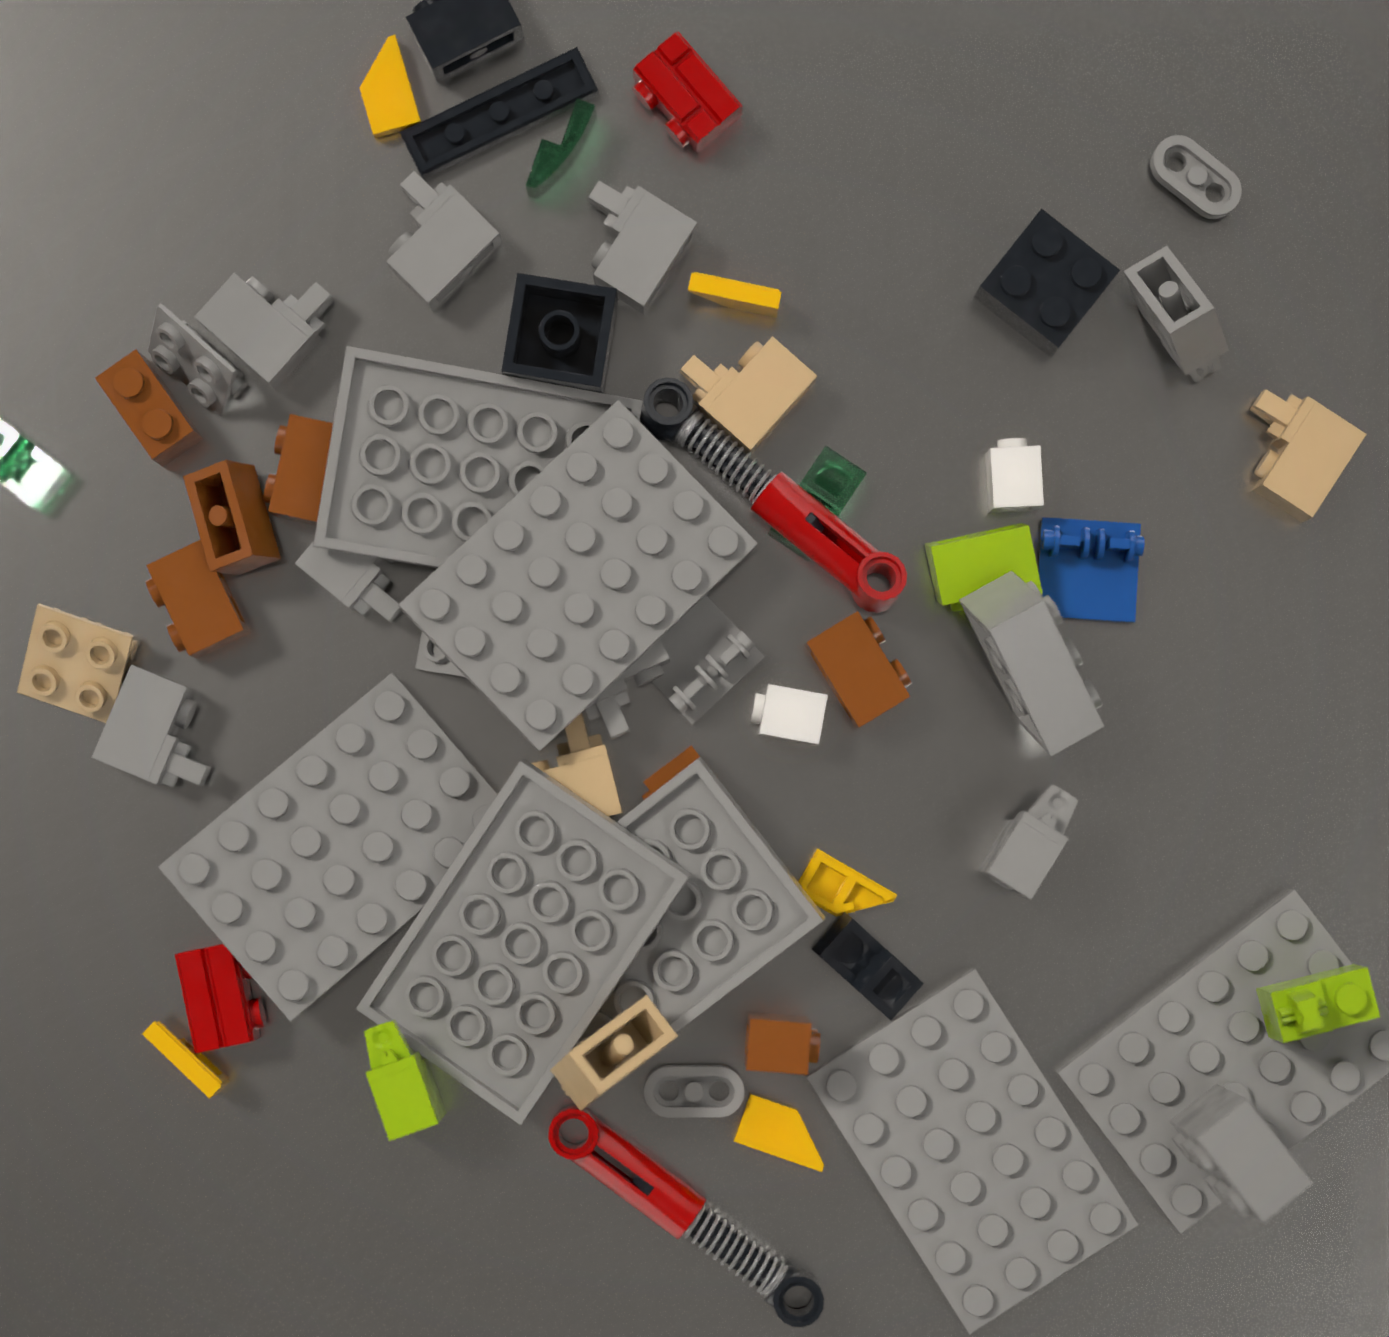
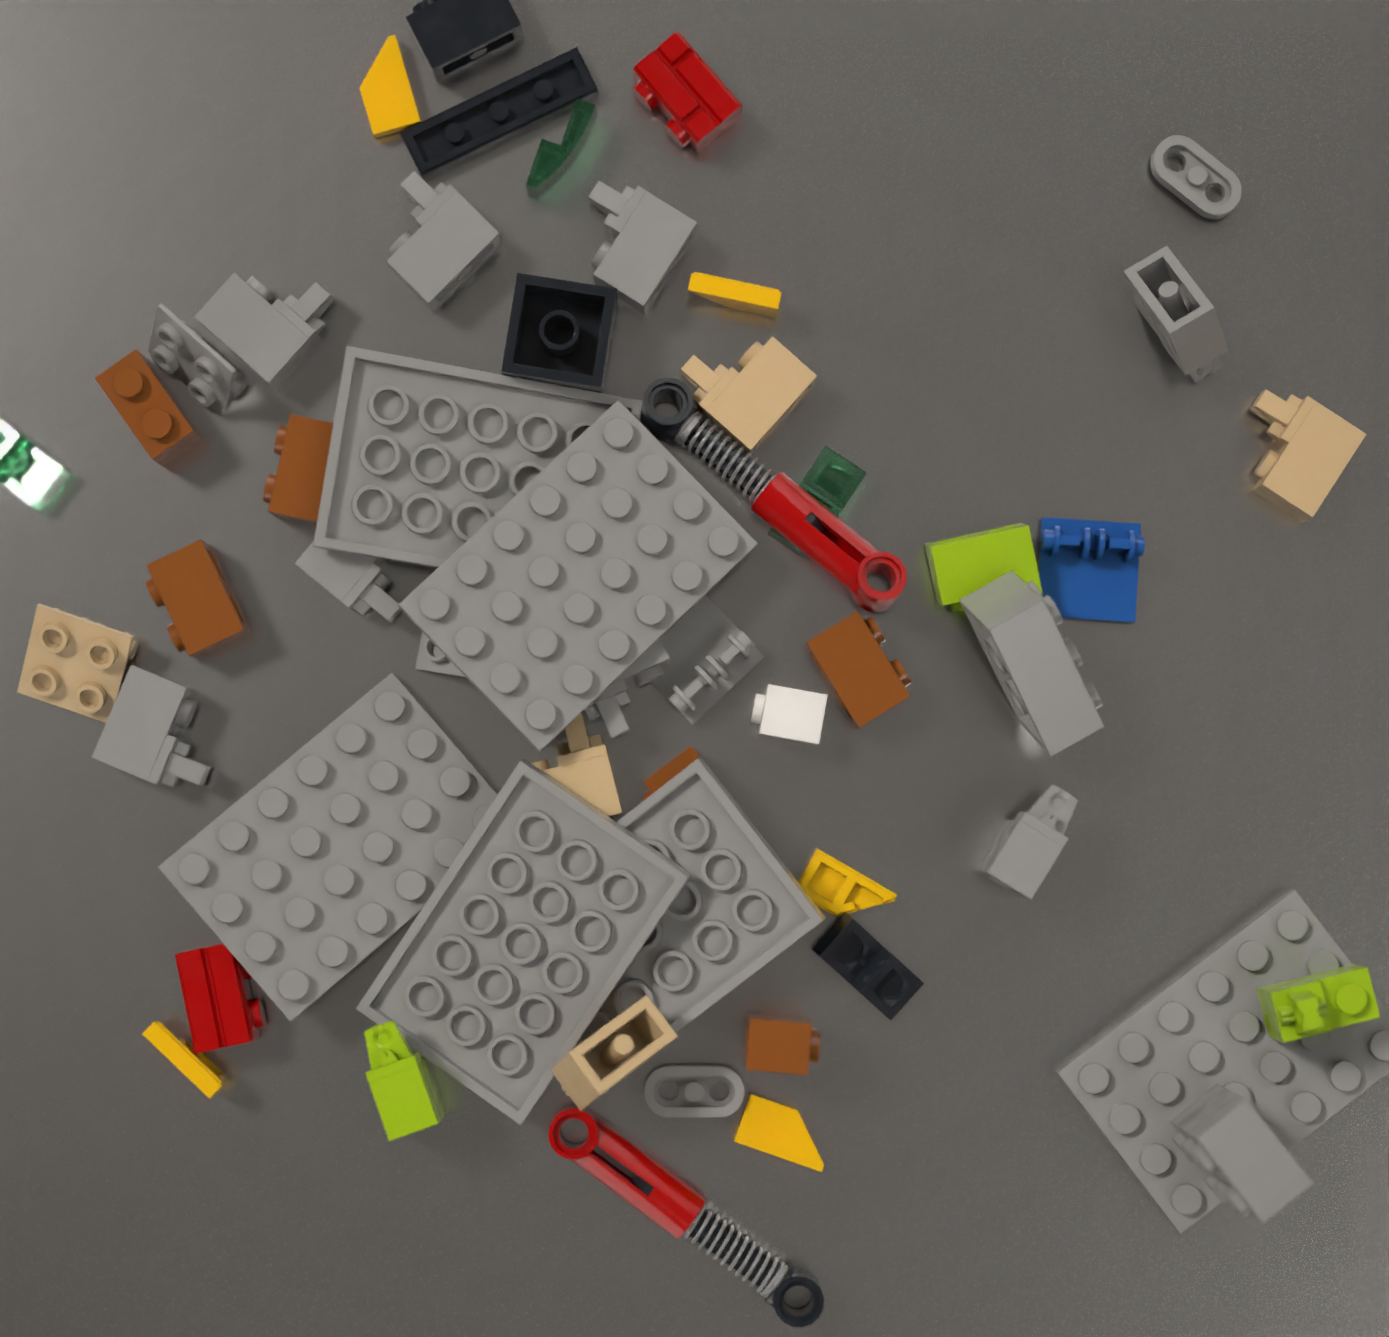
(231, 517): dark orange brick -> none
(972, 1150): light grey plate -> none
(1014, 477): white brick -> none
(1046, 283): black brick -> none

